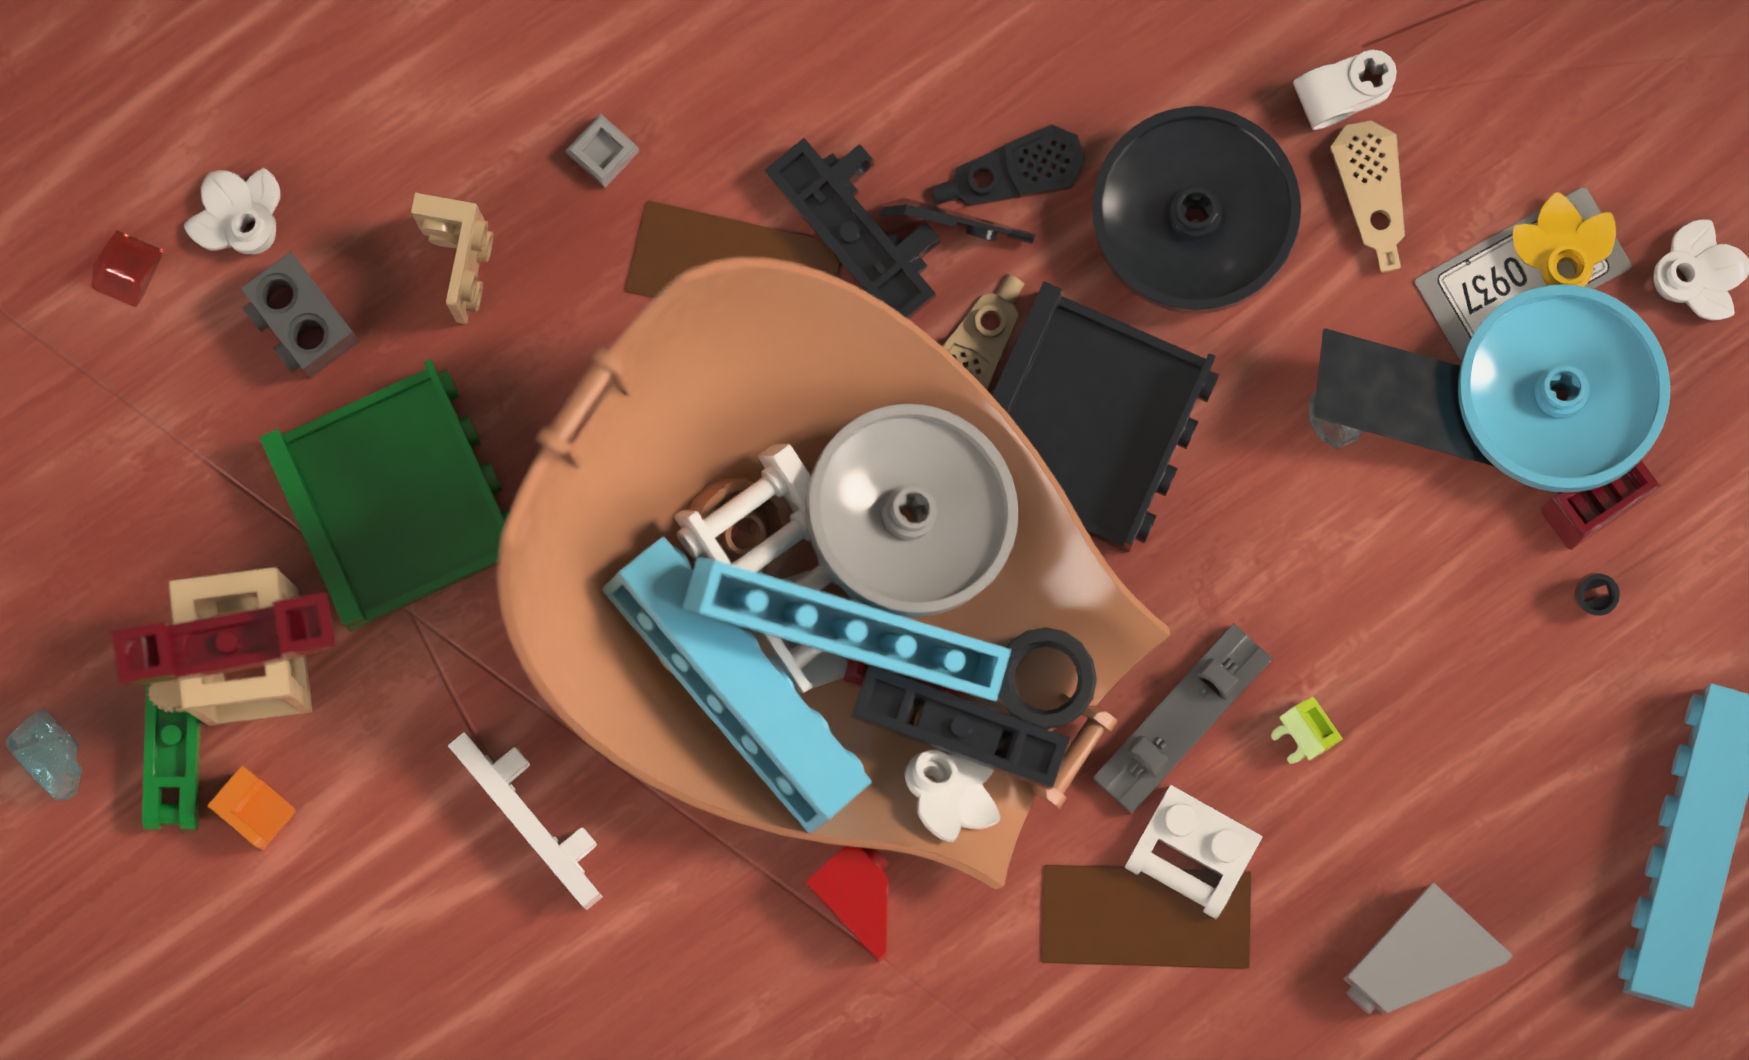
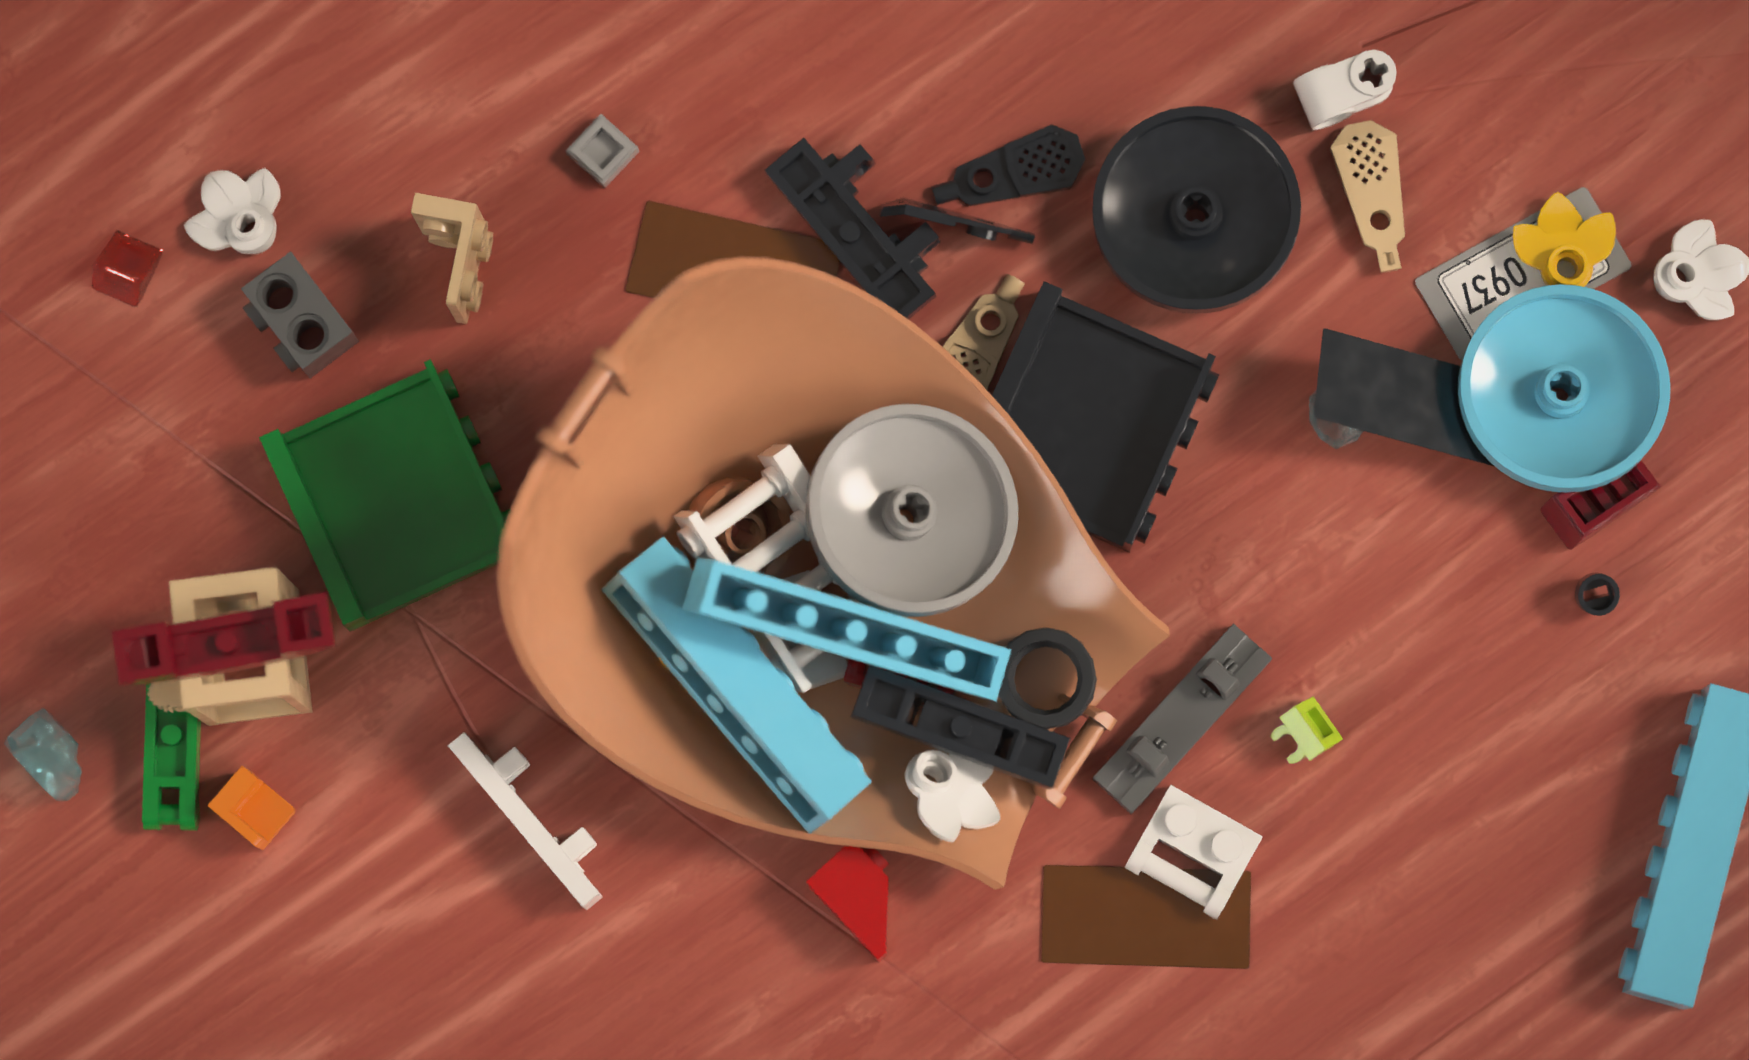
(1422, 954): light grey slope -> none

